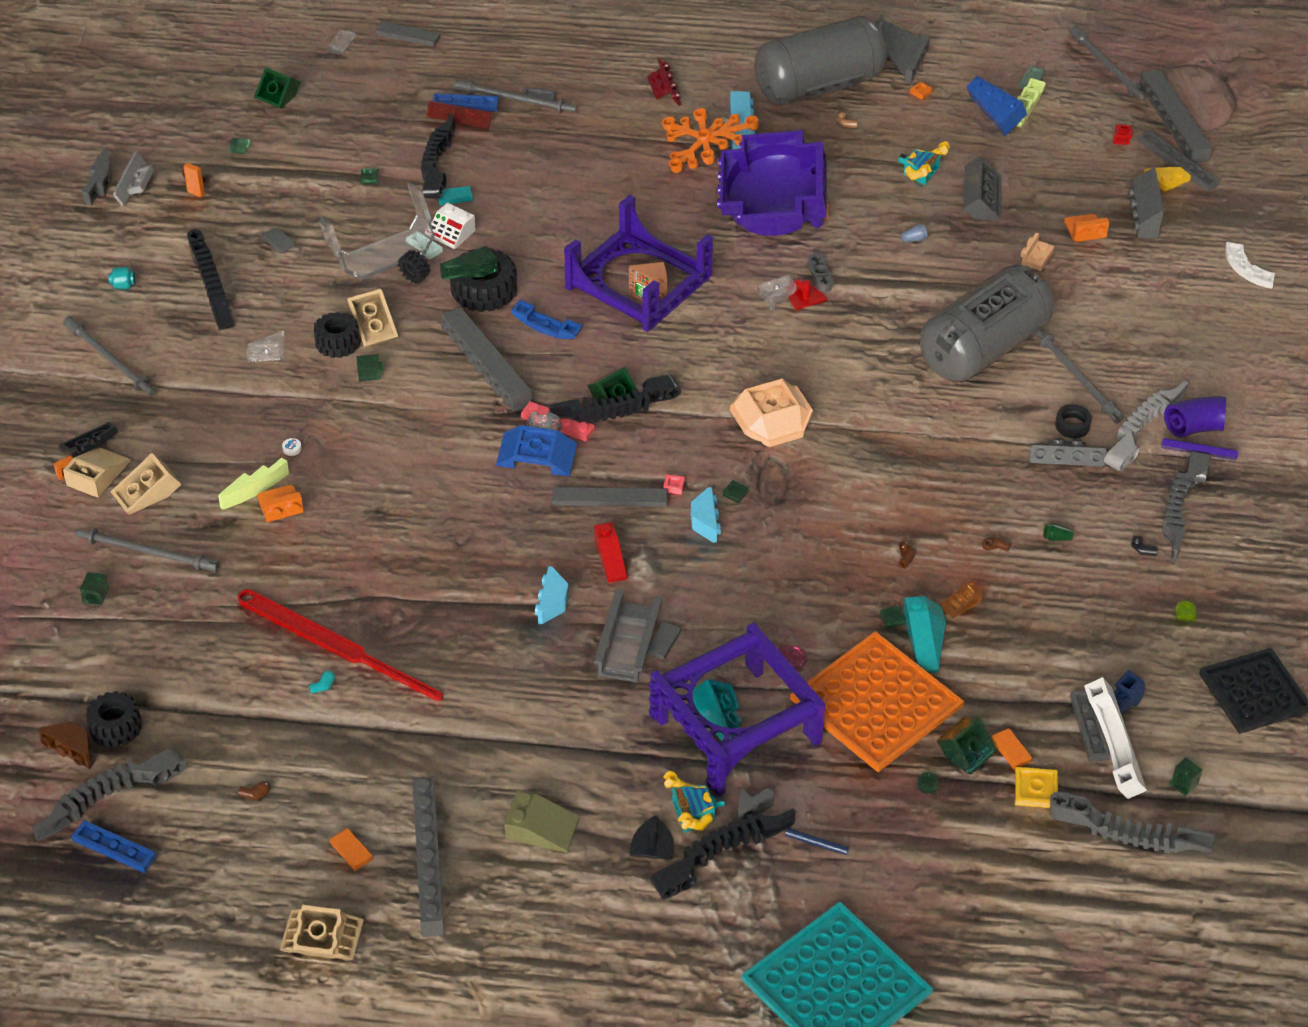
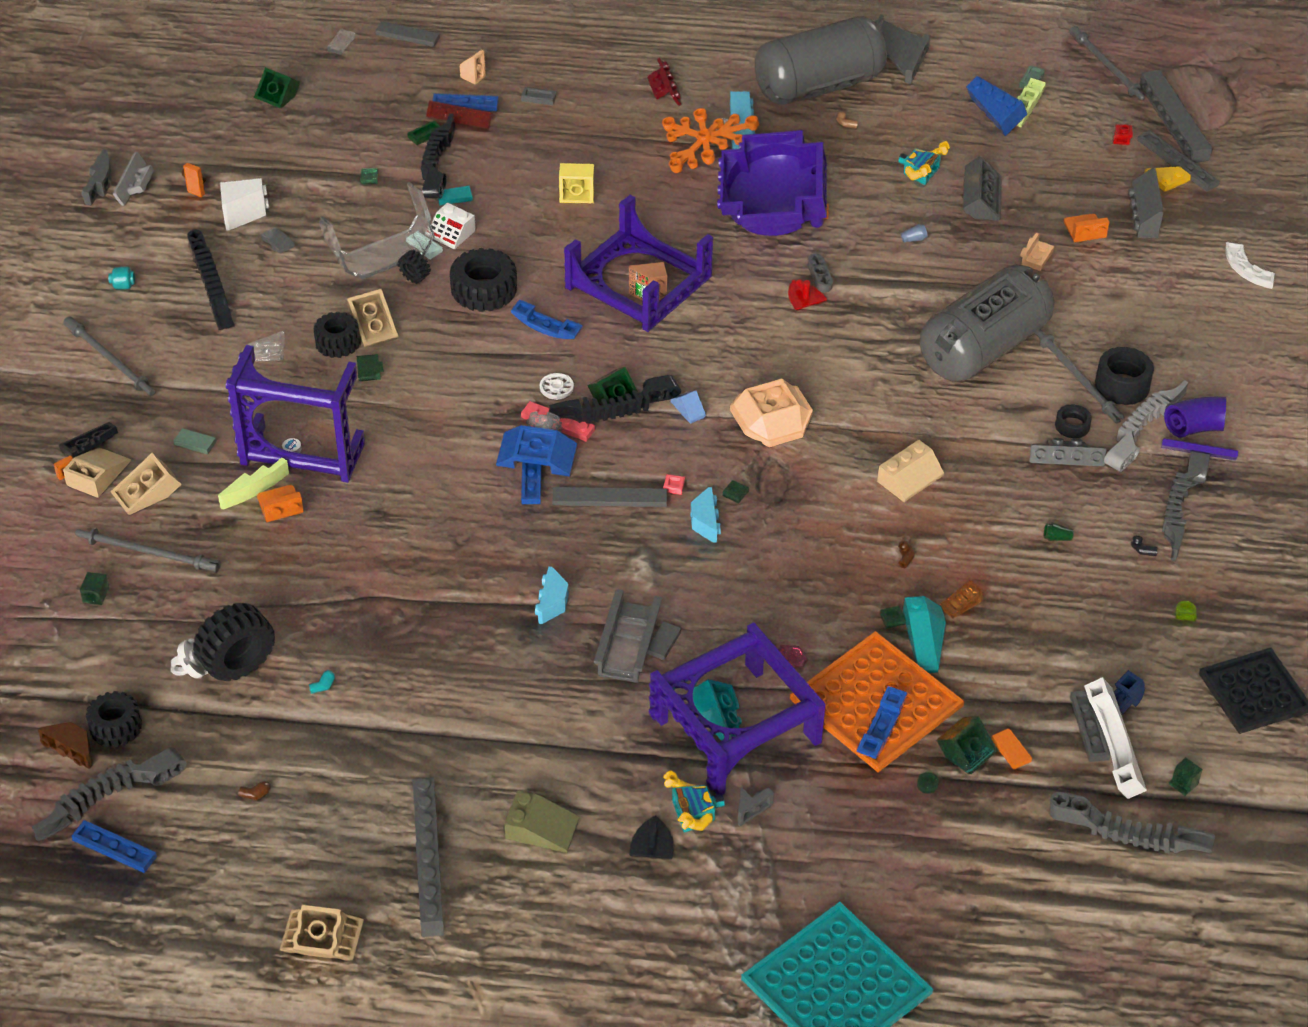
(188, 660): none -> white tile
(194, 441): none -> sand green tile
(234, 641): none -> black tyre
(239, 146): clear green tile -> none
(243, 202): none -> white slope
(249, 431): none -> dark purple arch
(328, 639): red piece -> none
(351, 849): orange tile -> none
(422, 133): none -> dark green tile
(470, 265): clear green slope -> none
(471, 87): dark grey bar -> none
(473, 68): none -> light nougat slope
(486, 359): dark grey brick -> none
(531, 483): none -> blue plate
(556, 386): none -> white wheel
(576, 183): none -> light yellow brick
(609, 552): red slope -> none
(681, 875): black piece -> none
(689, 406): none -> medium blue slope
(776, 290): clear wing -> none
(817, 841): dark blue bar -> none
(883, 723): none -> blue slope
(910, 471): none -> tan slope
(921, 90): orange tile -> none
(994, 543): reddish brown arm -> none
(1035, 786): yellow tile -> none
(1129, 362): none -> black tyre

